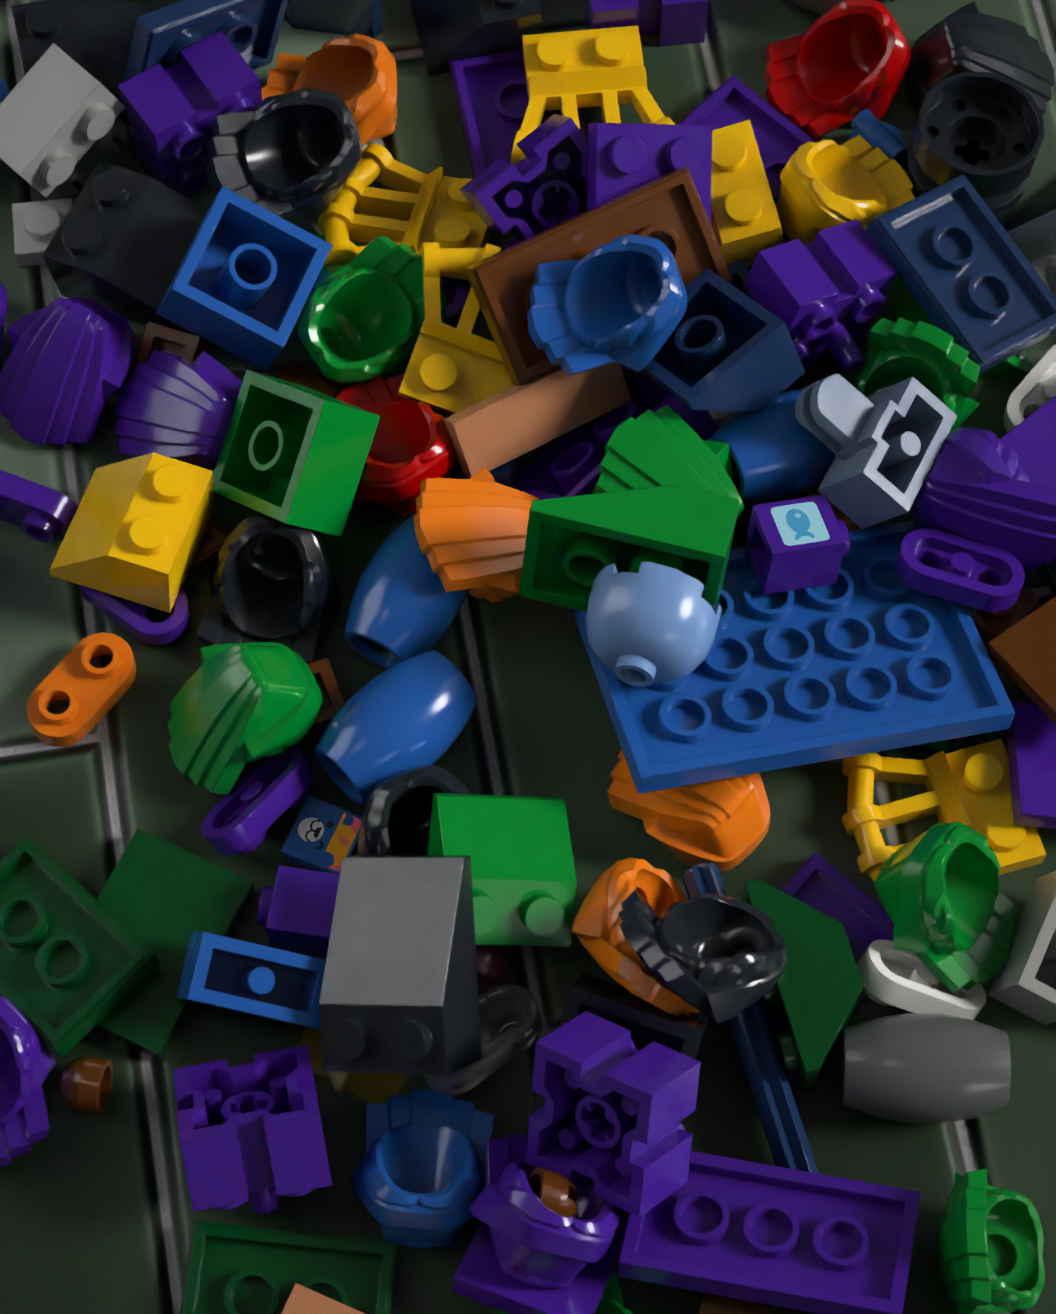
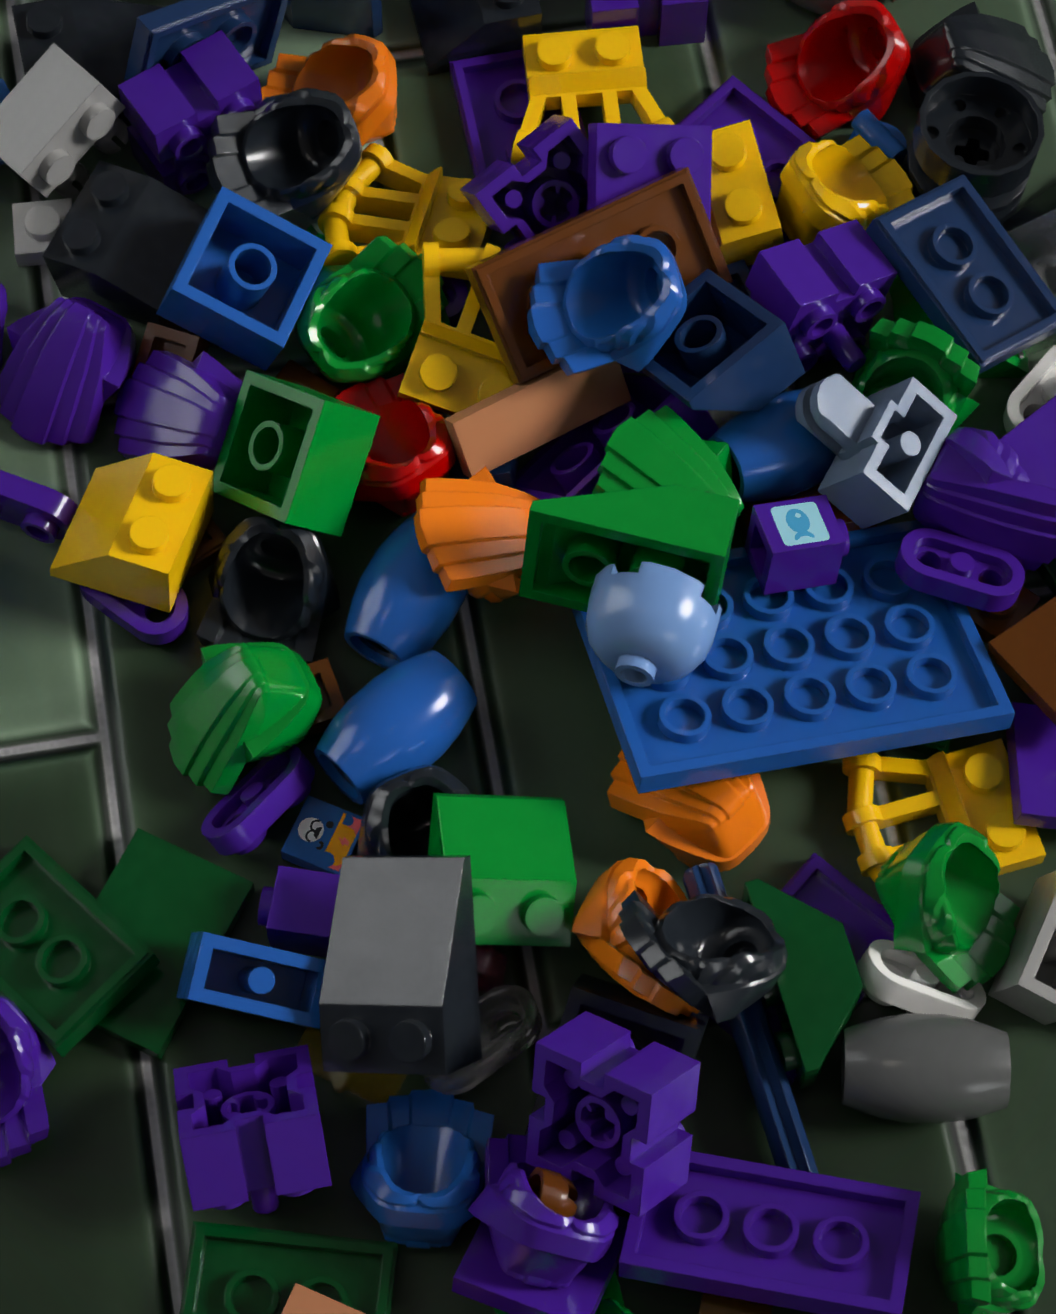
(85, 687): orange plate -> none
(87, 1083): reddish brown hinge -> none

